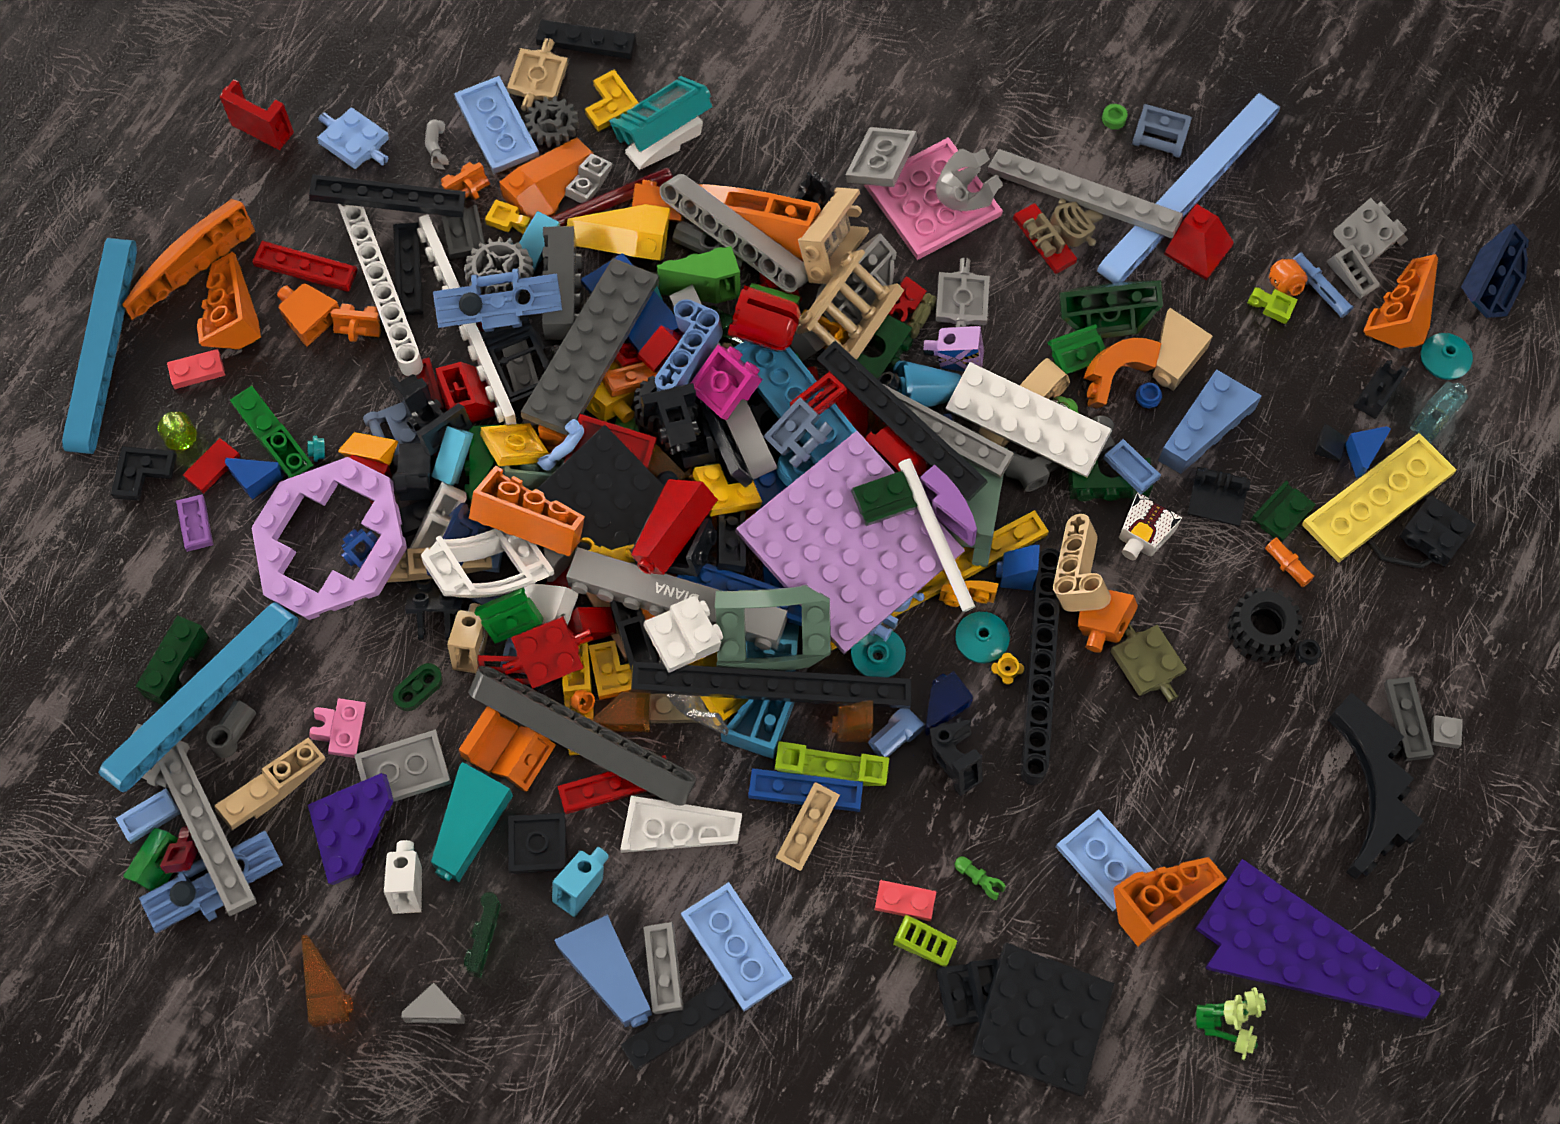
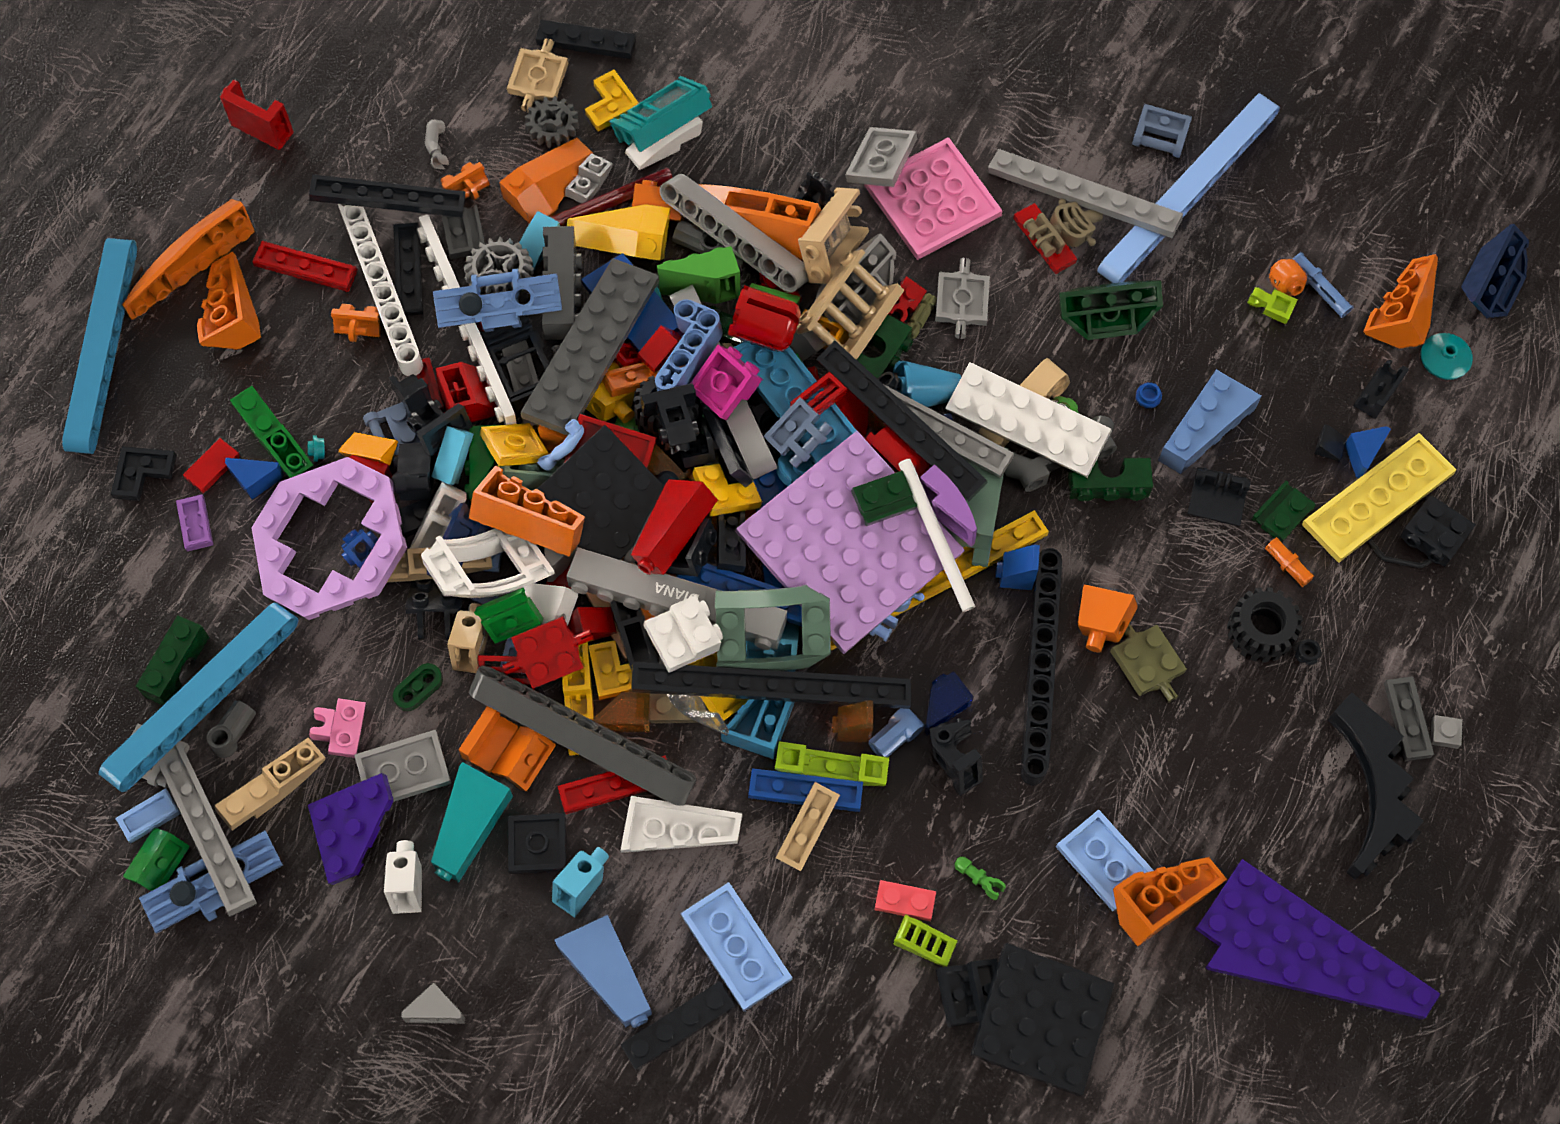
(176, 429): clear neon green head -> none
(180, 855): dark red plate -> none
(196, 369): coral plate -> none
(306, 311): orange torso -> none
(324, 993): clear orange slope -> none
(353, 138): light blue plate -> none
(483, 934): clear green plate -> none
(496, 125): light blue plate -> none
(505, 216): yellow plate -> none
(587, 697): orange hinge -> none
(621, 553): yellow arm -> none
(663, 968): light grey plate -> none
(892, 651): teal dish -> none
(952, 184): light grey piece -> none
(957, 347): lavender torso -> none
(979, 590): light orange slope -> none
(980, 648): teal dish -> none
(1015, 668): yellow plate -> none
(1074, 583): tan beam -> none
(1076, 349): green plate -> none
(1114, 116): bright green tile -> none
(1131, 352): orange arch -> none
(1132, 466): medium blue tile -> none
(1147, 527): white torso -> none
(1180, 349): tan slope -> none
(1200, 242): red slope -> none
(1235, 1013): yellowish green plant -> none
(1355, 260): light grey slope -> none
(1370, 231): light grey bracket -> none
(1448, 402): clear light blue torso -> none

